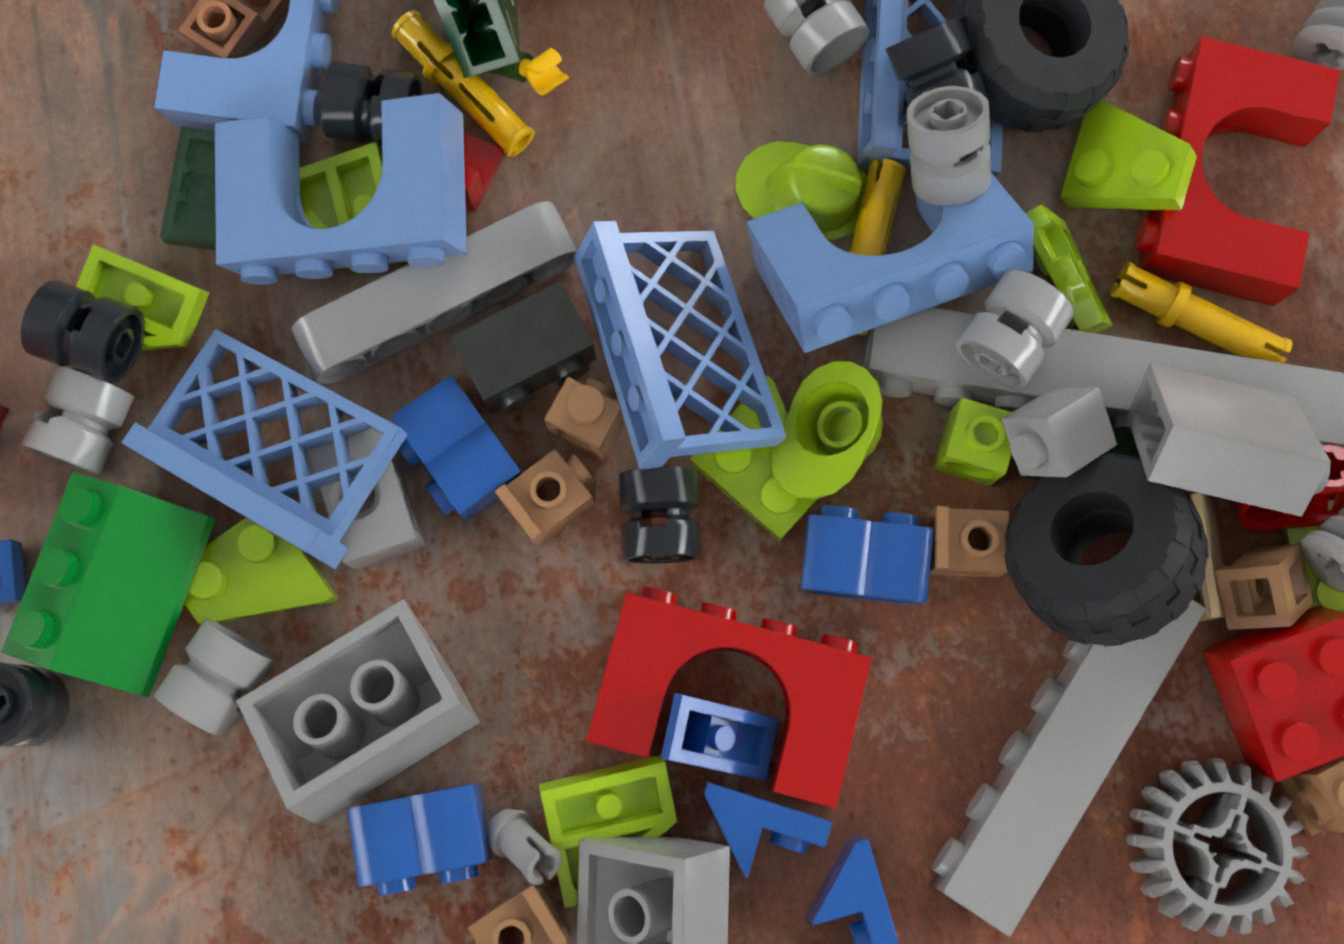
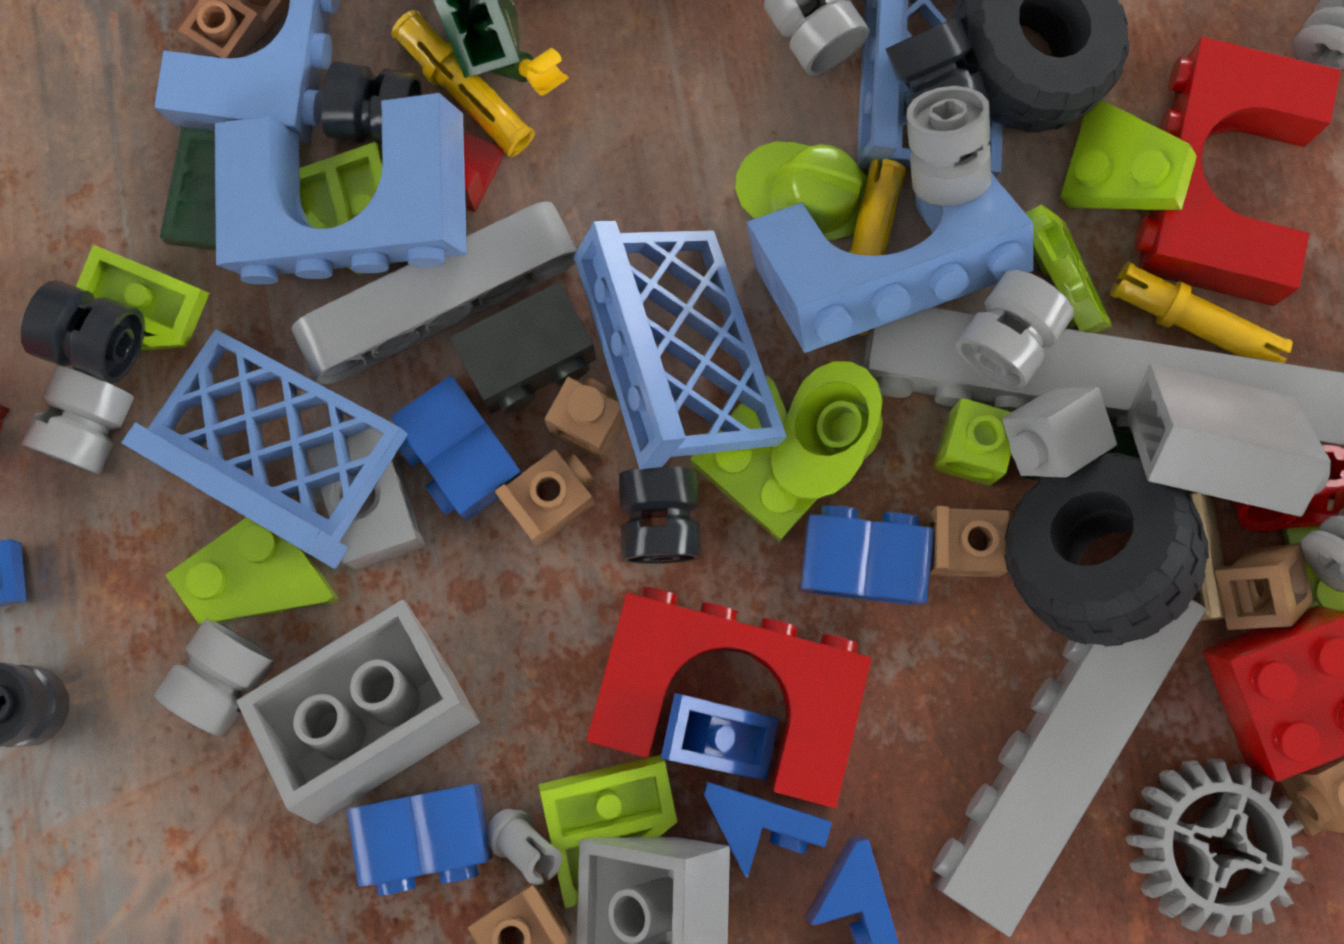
(109, 585): green slope -> none

